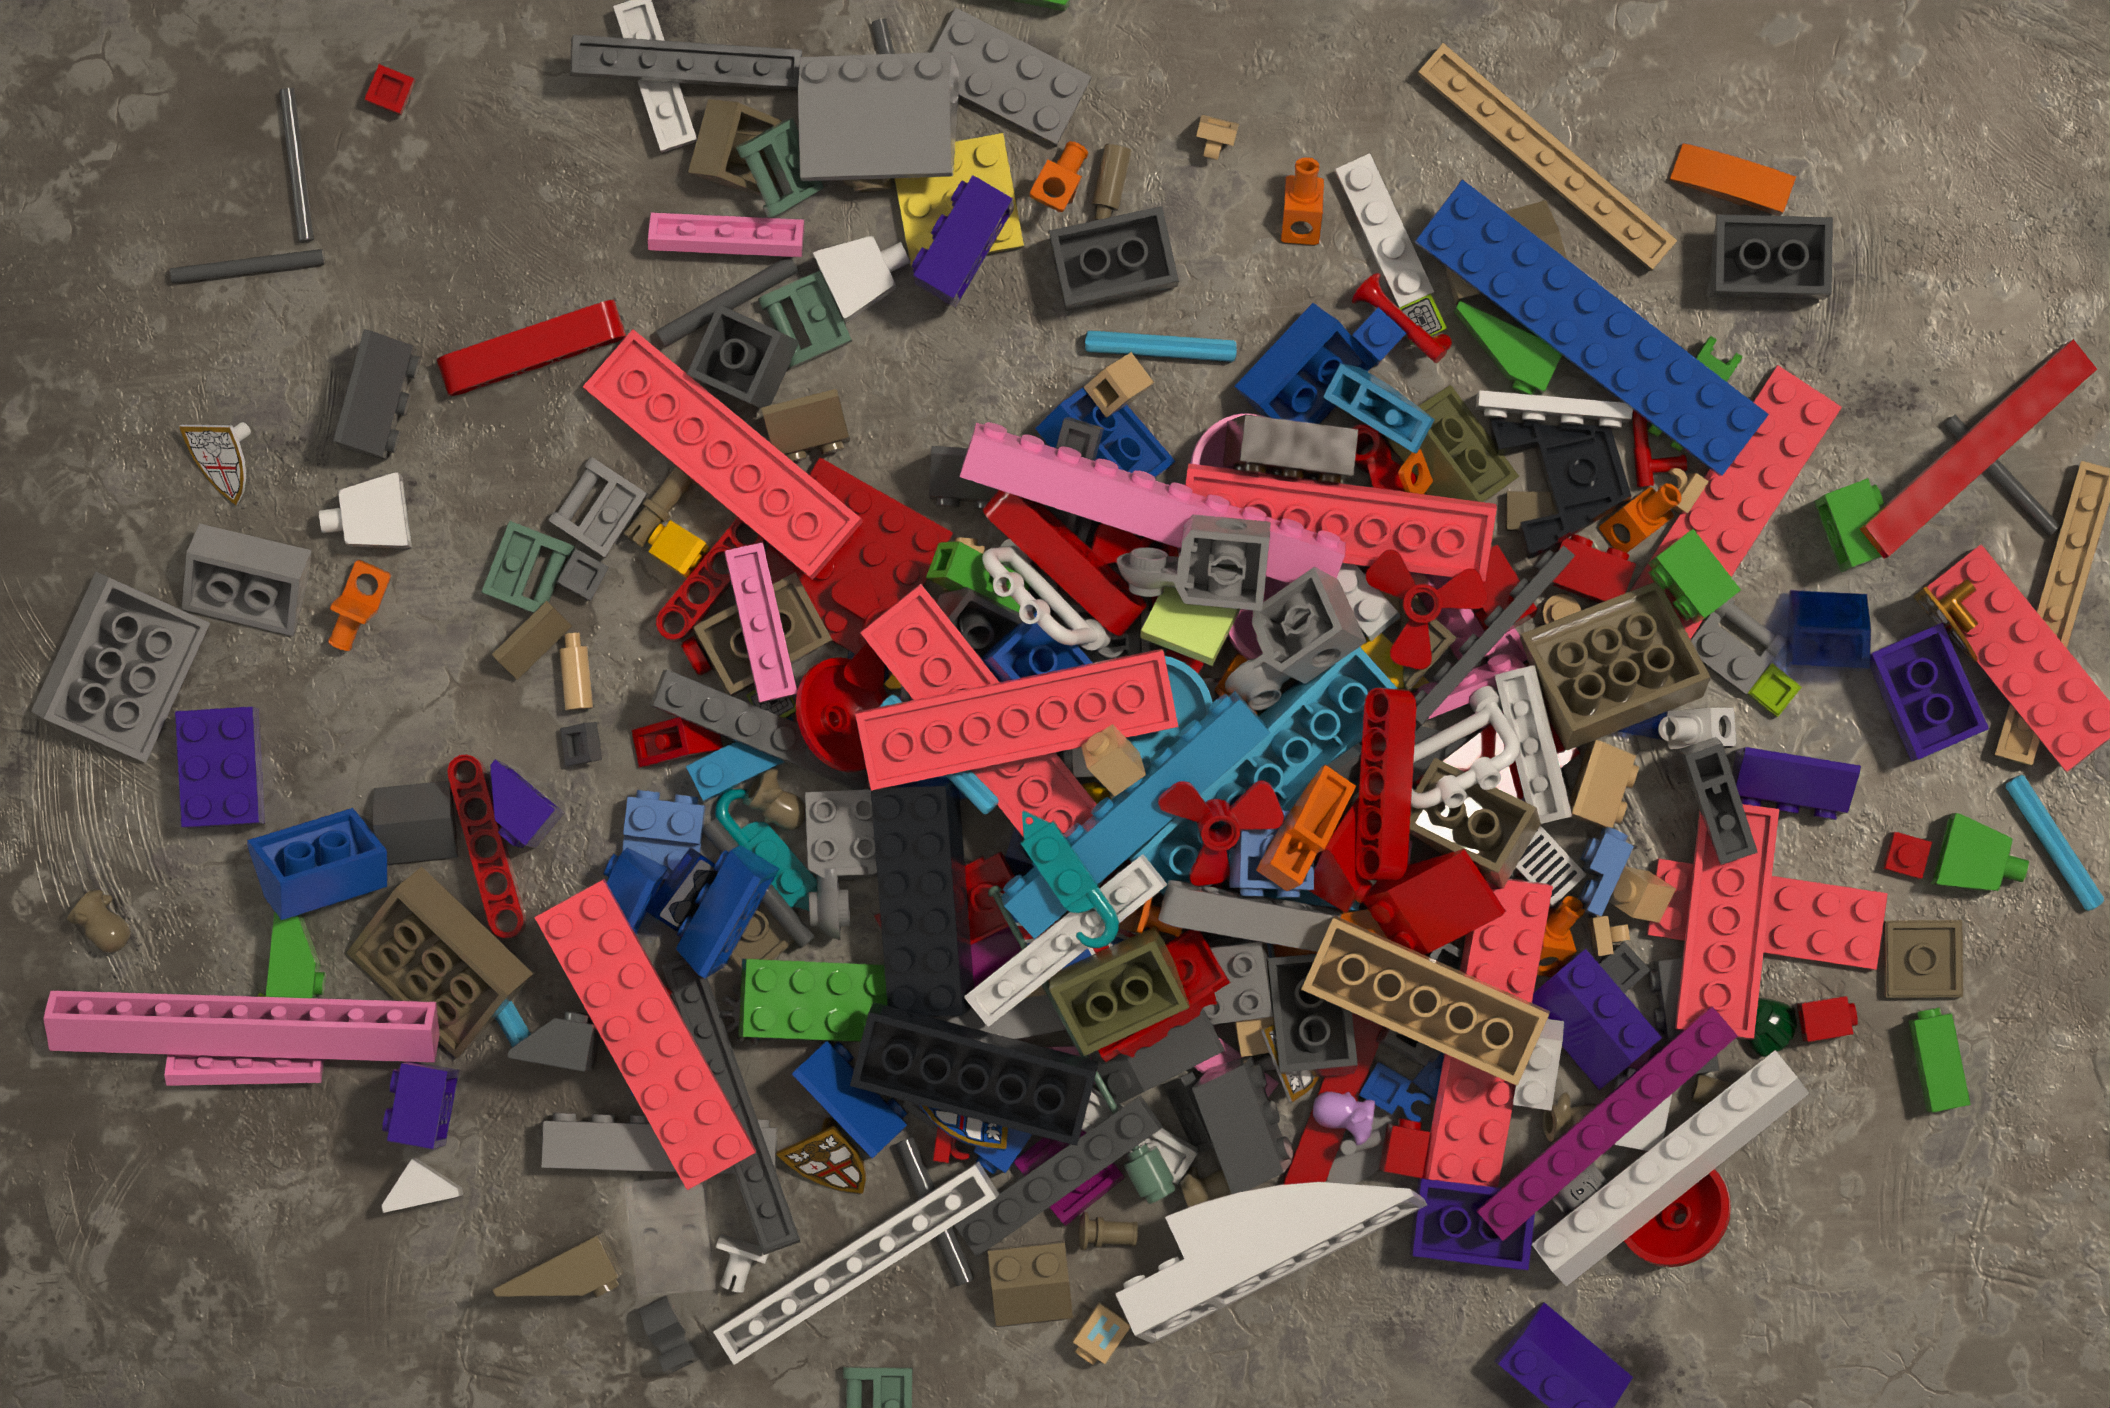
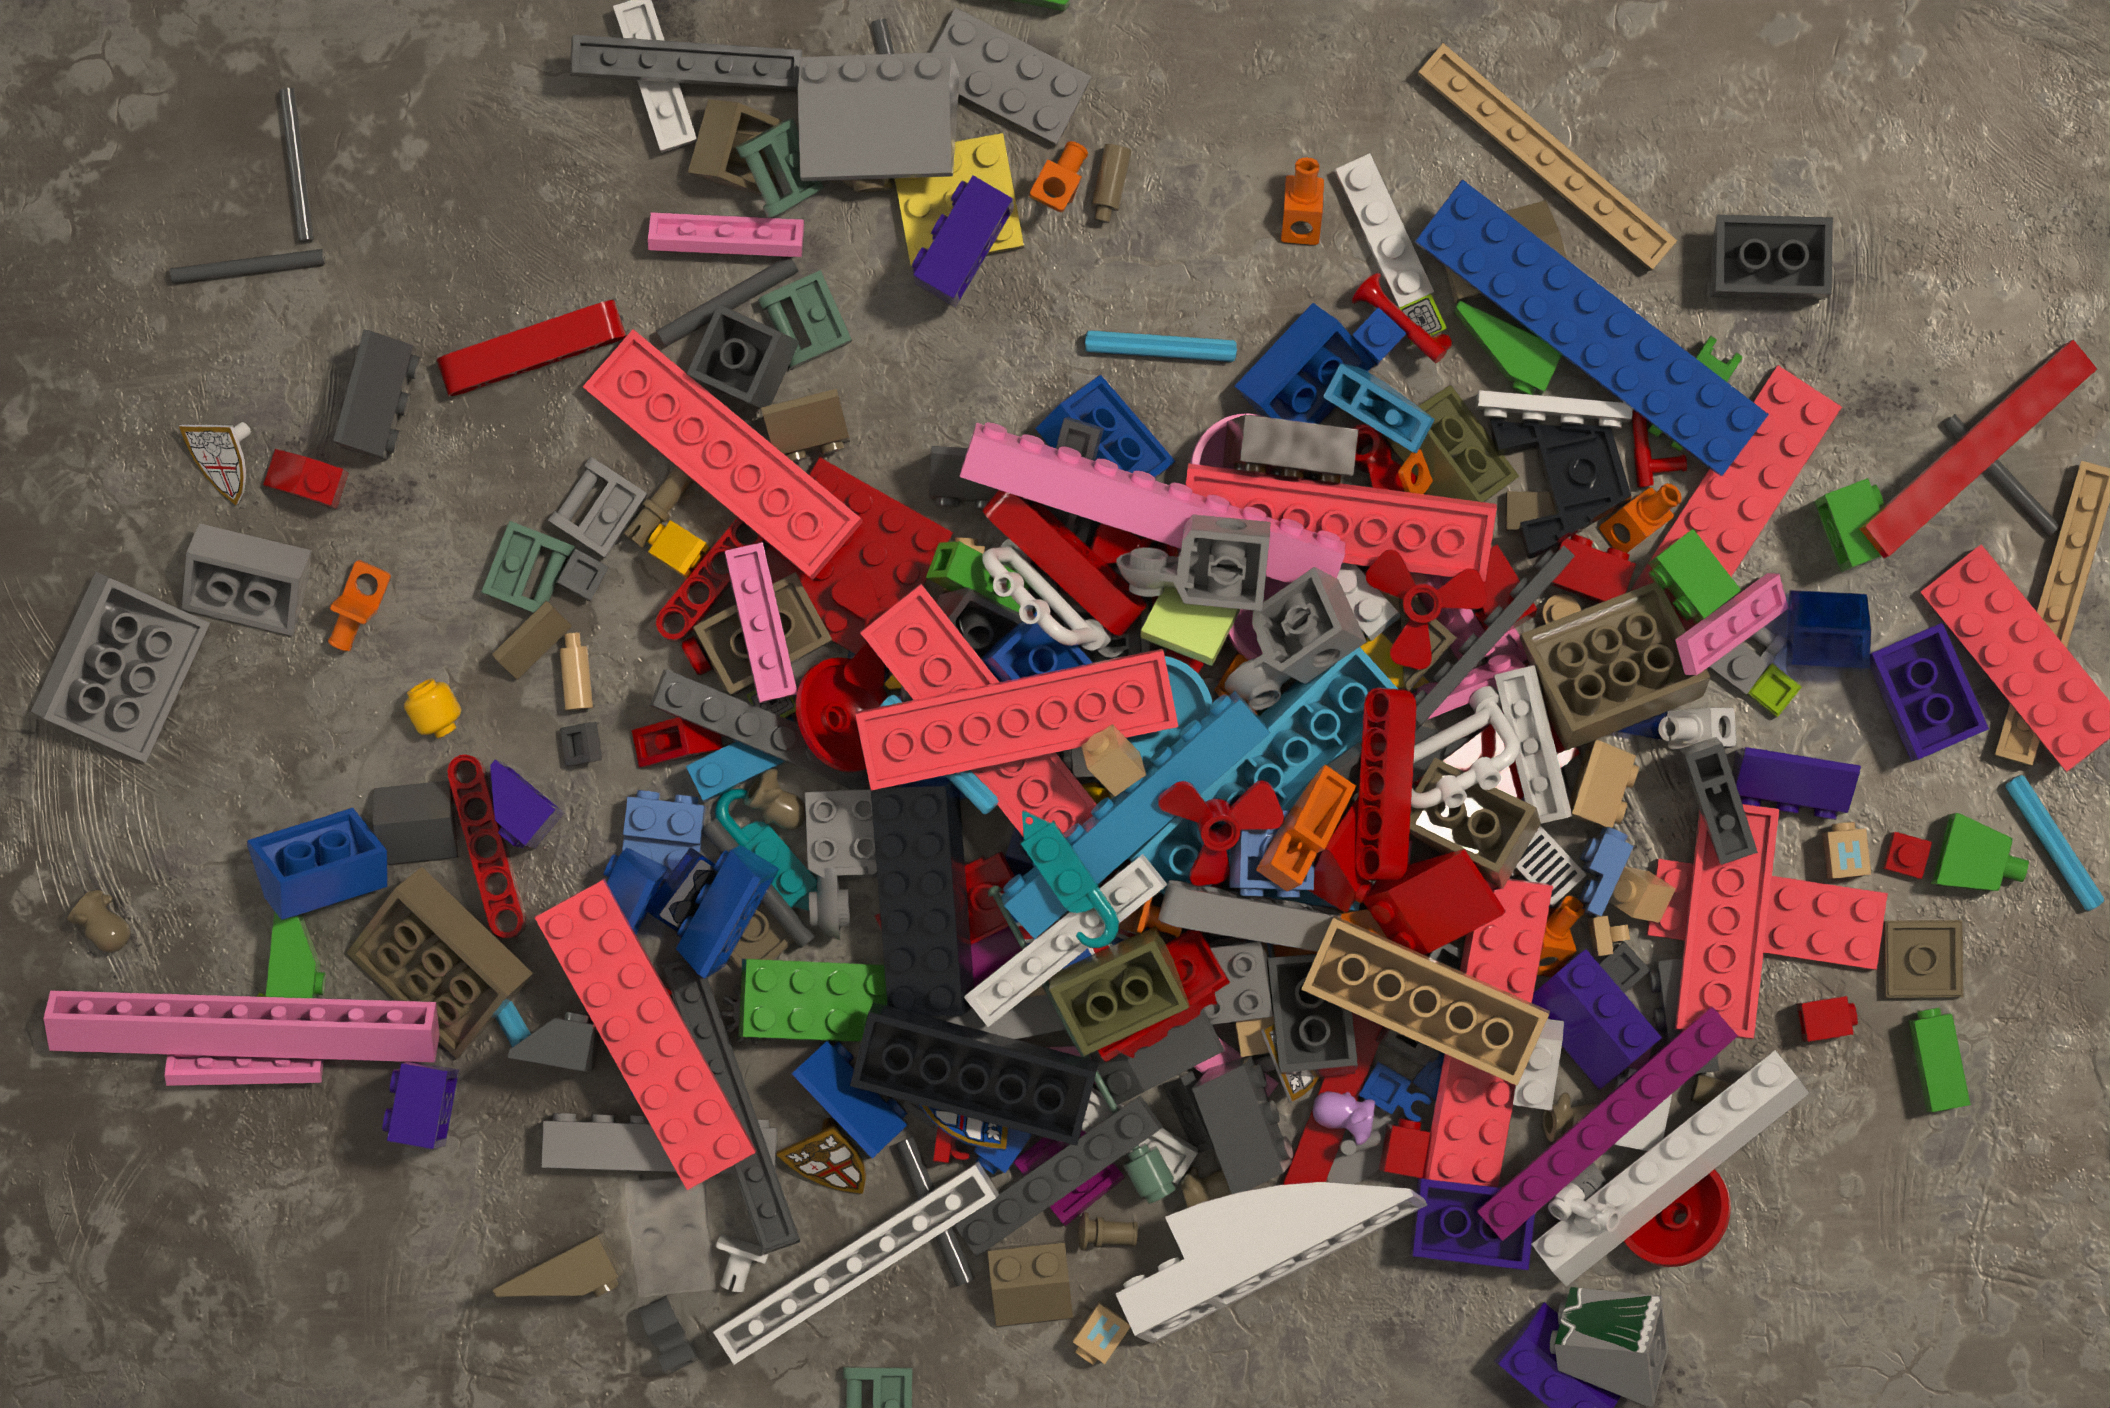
(220, 767): dark purple brick -> none
(306, 478): none -> red slope
(371, 514): white torso -> none
(390, 89): red plate -> none
(420, 1186): white slope -> none
(432, 708): none -> yellow head
(859, 273): white torso -> none
(1113, 258): dark grey brick -> none
(1118, 384): tan brick -> none
(1216, 133): tan tile -> none
(1571, 1201): none -> white bar
(1613, 1341): none -> light grey slope
(1689, 487): tan tile -> none
(1731, 624): none -> bright pink plate
(1733, 179): orange slope -> none
(1773, 1026): dark green piece -> none
(1846, 851): none -> tan brick
(1951, 604): pearl gold shield -> none

